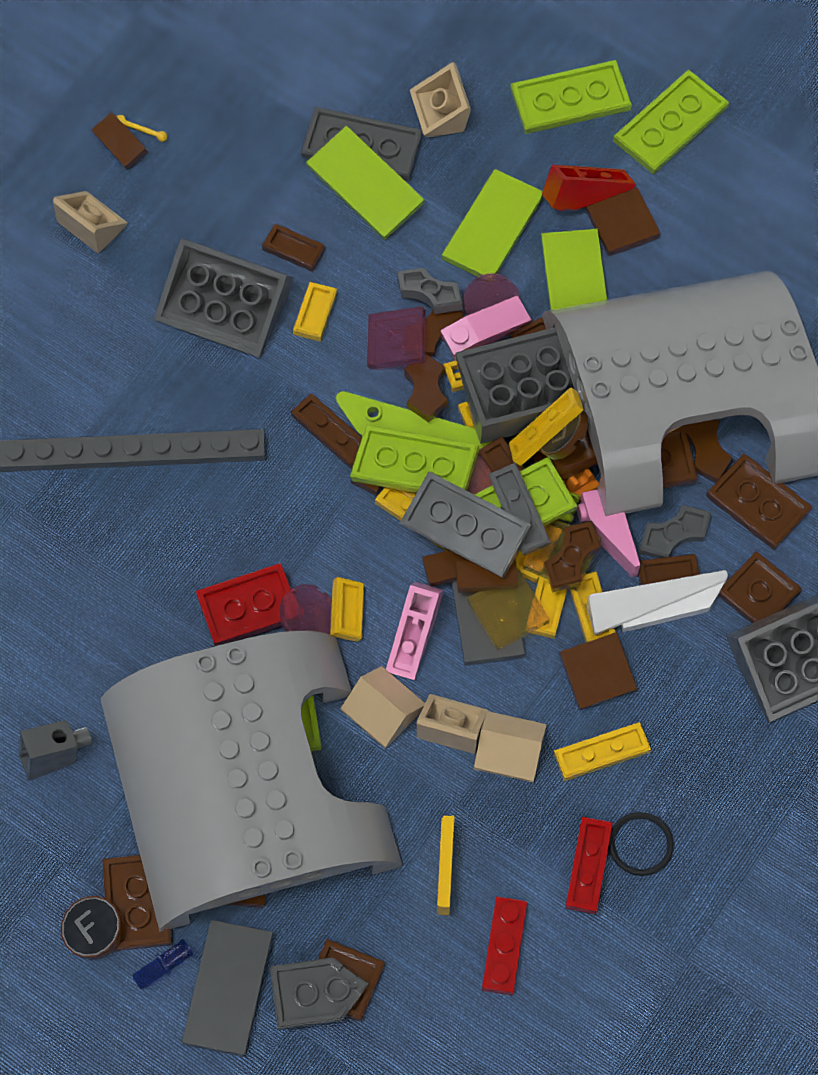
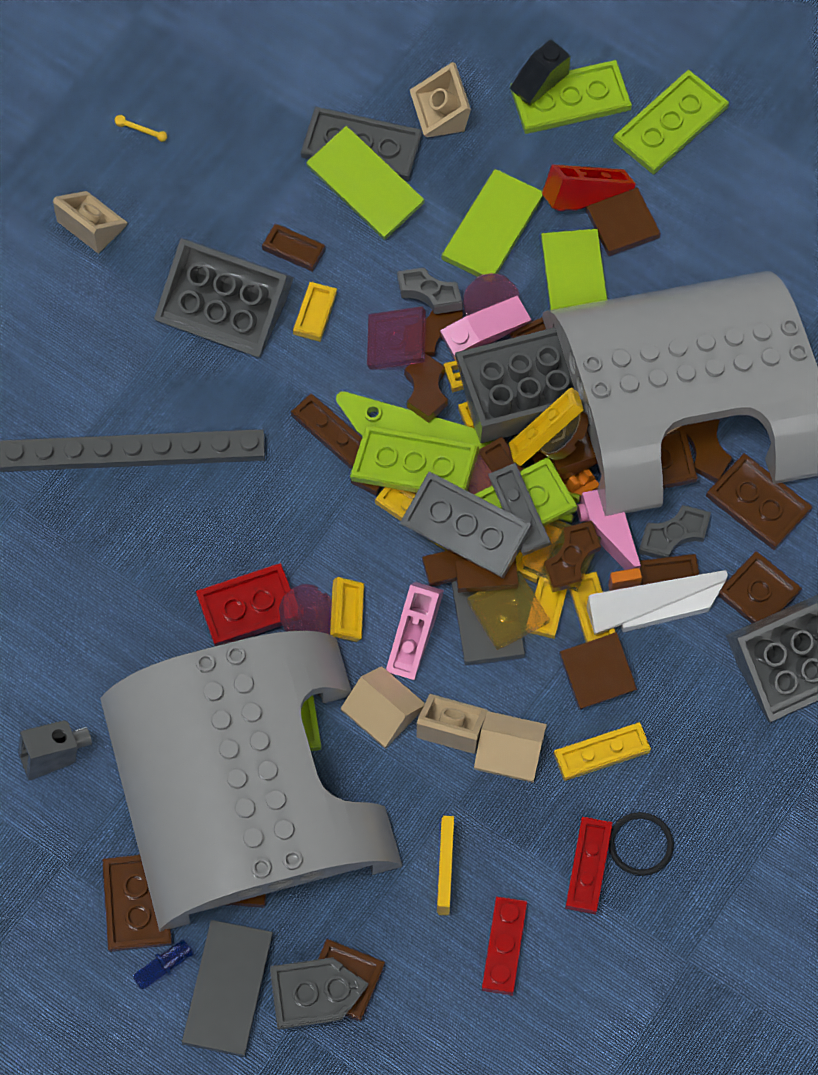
(92, 927): black tile -> none
(119, 140): reddish brown tile -> none
(541, 72): none -> black slope
(625, 579): none -> orange tile

